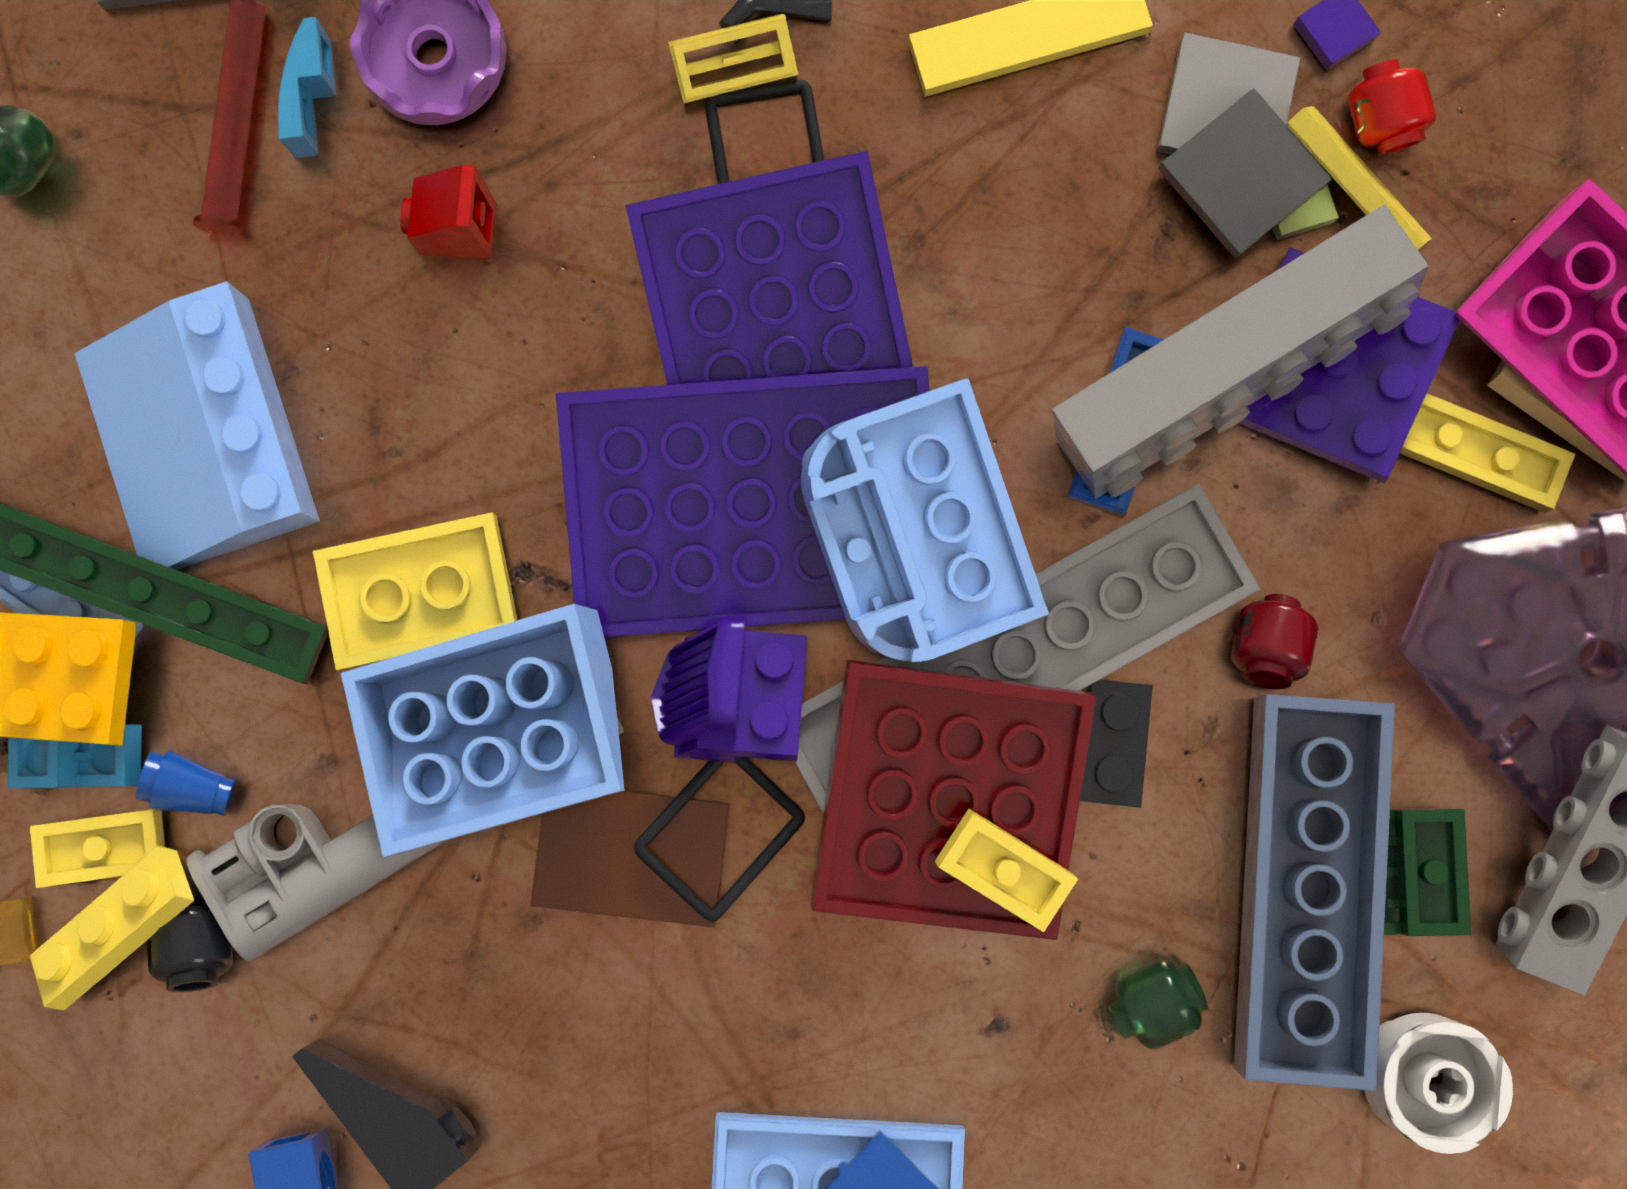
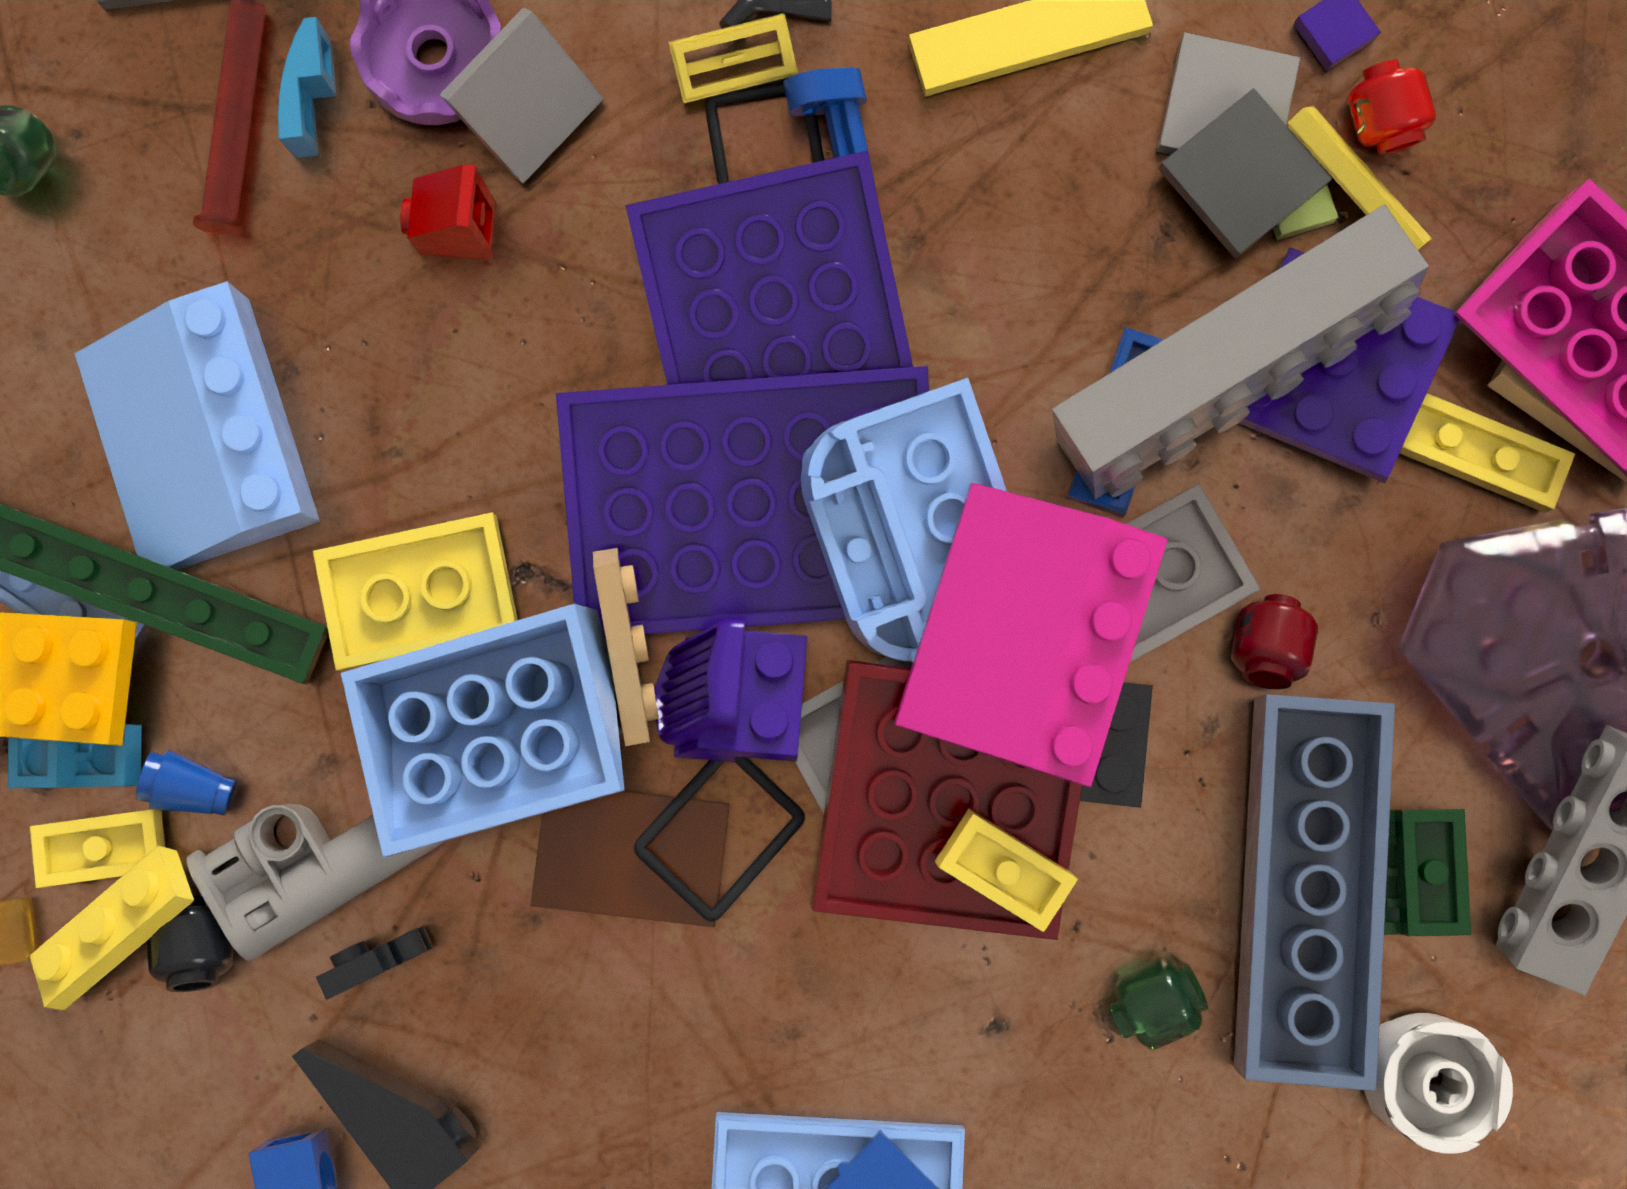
(359, 964): none -> black plate
(522, 95): none -> light grey tile
(625, 645): none -> tan plate
(838, 96): none -> blue piece
(1031, 633): none -> dark pink slope

